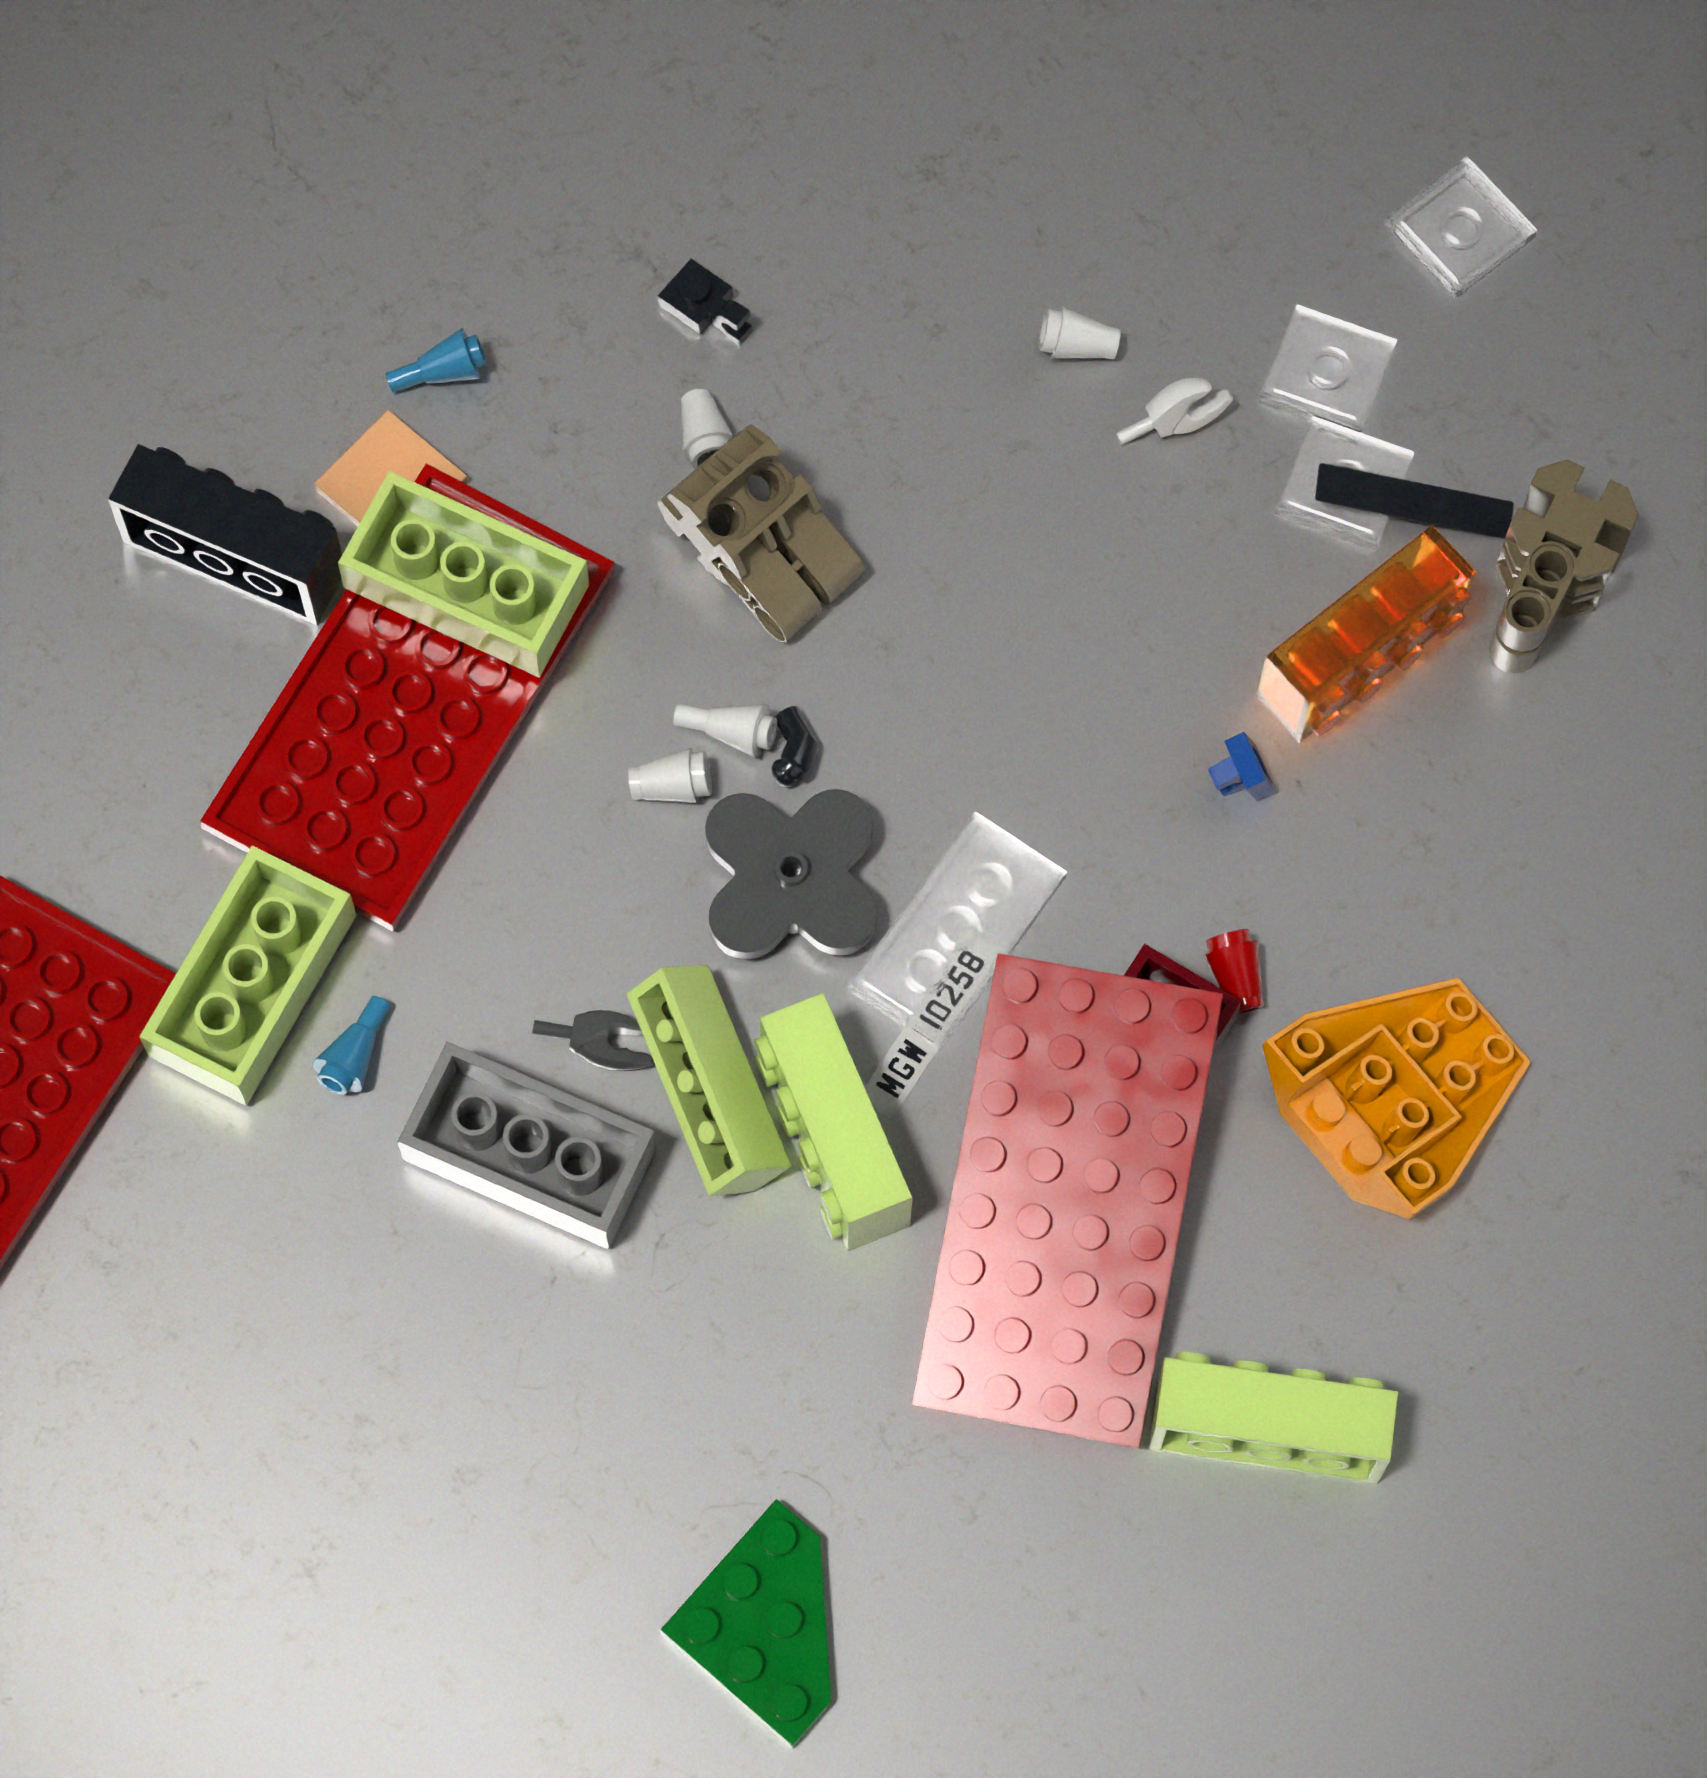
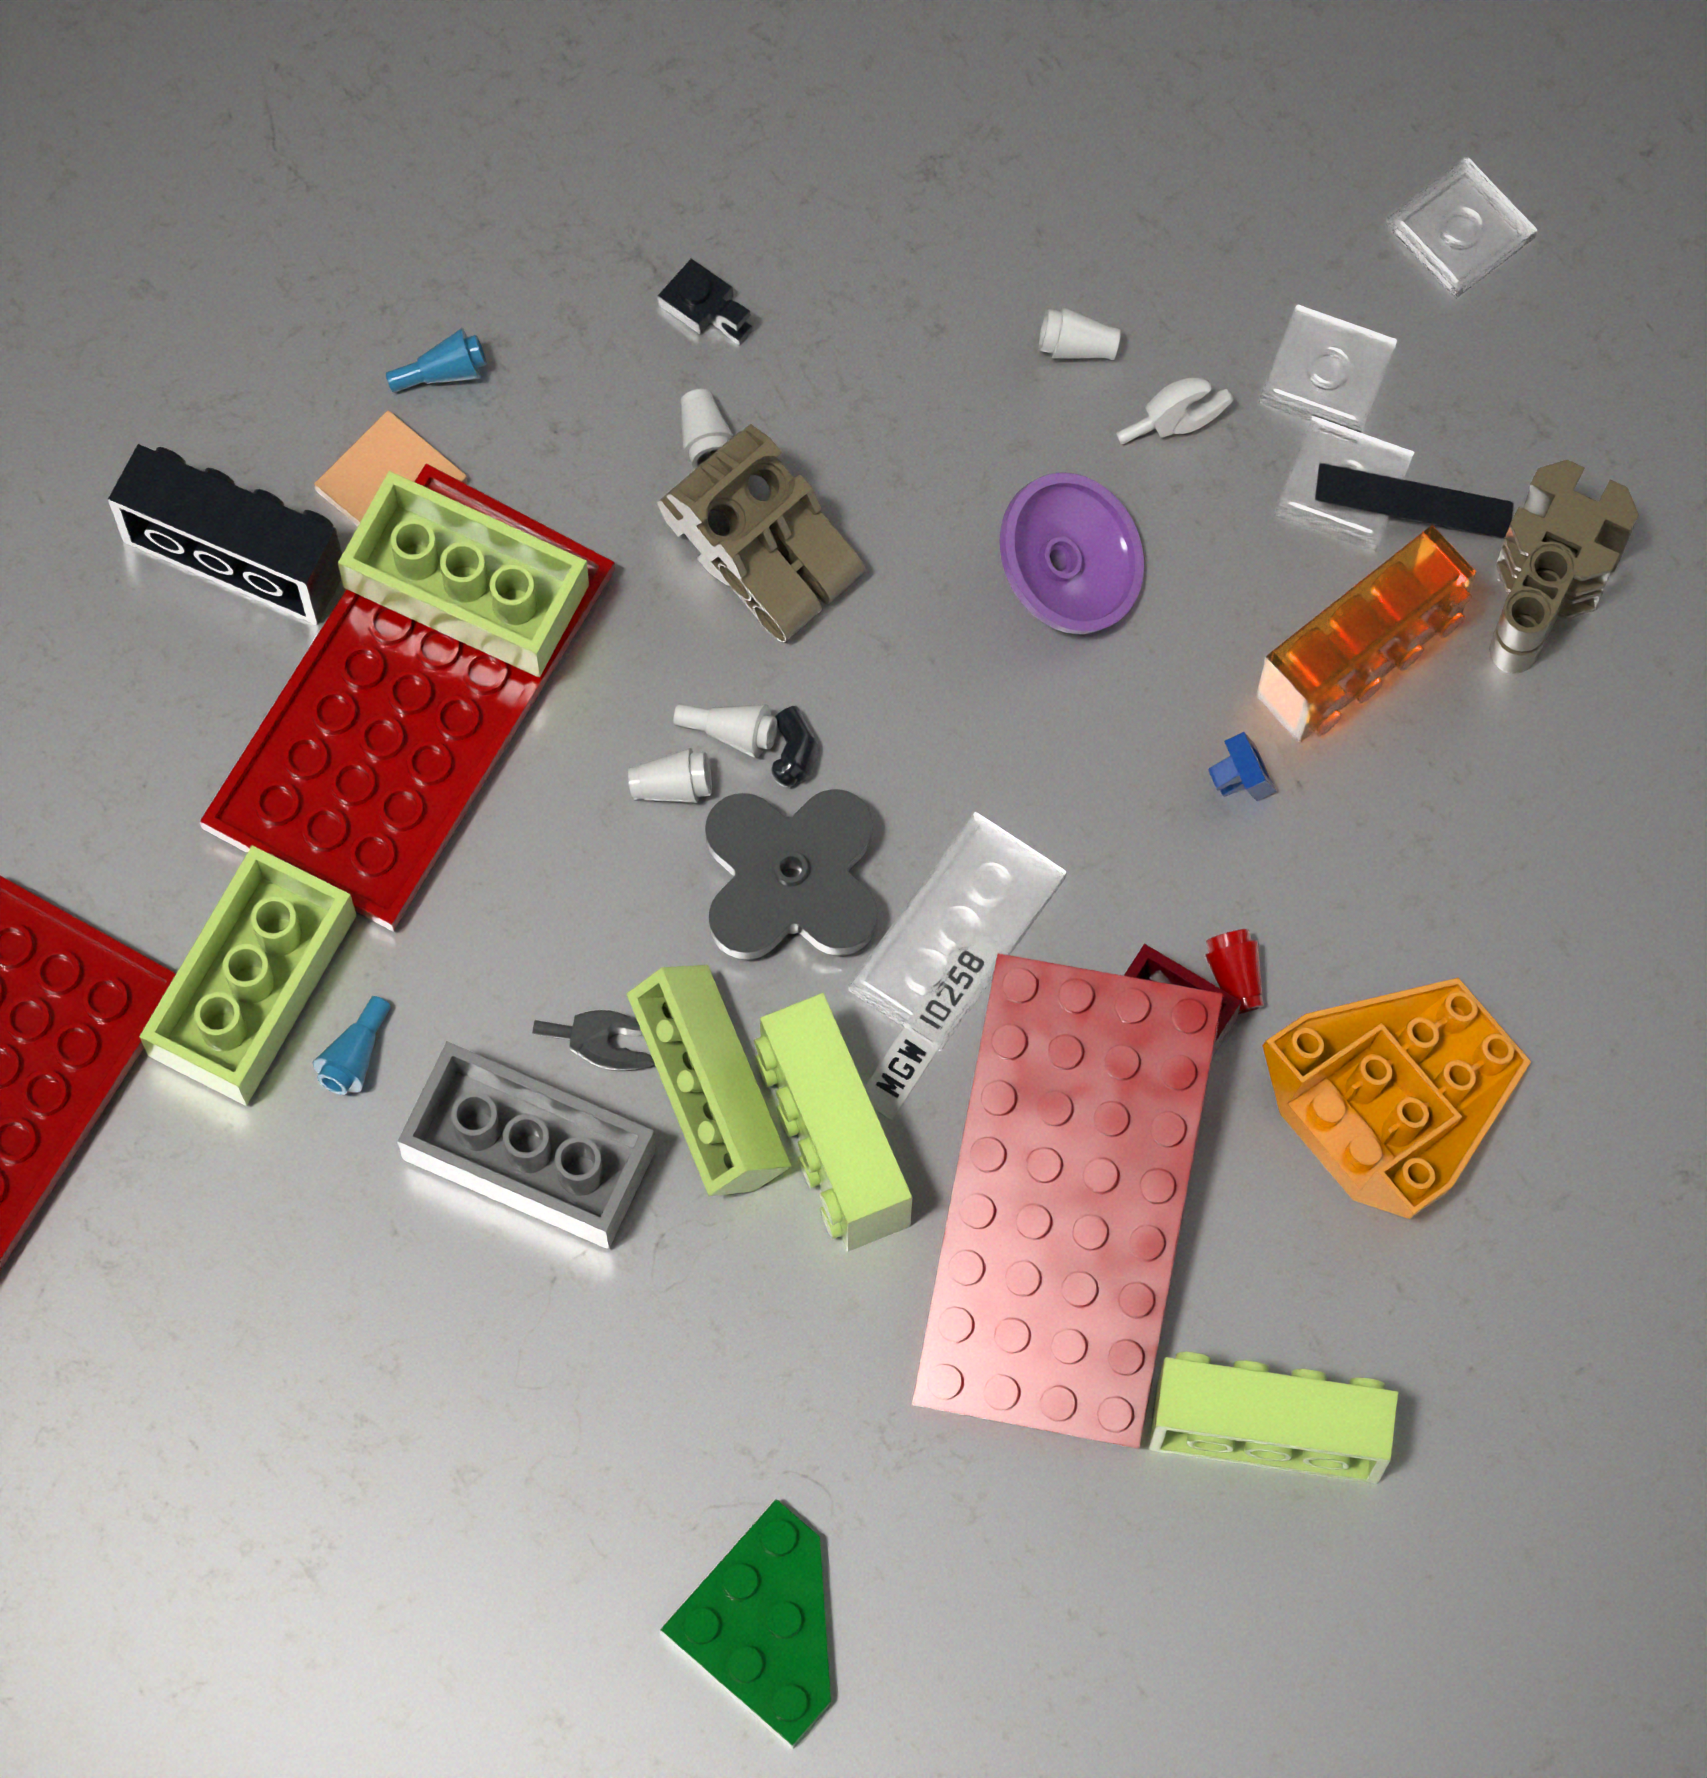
(1092, 549): none -> medium lavender dish

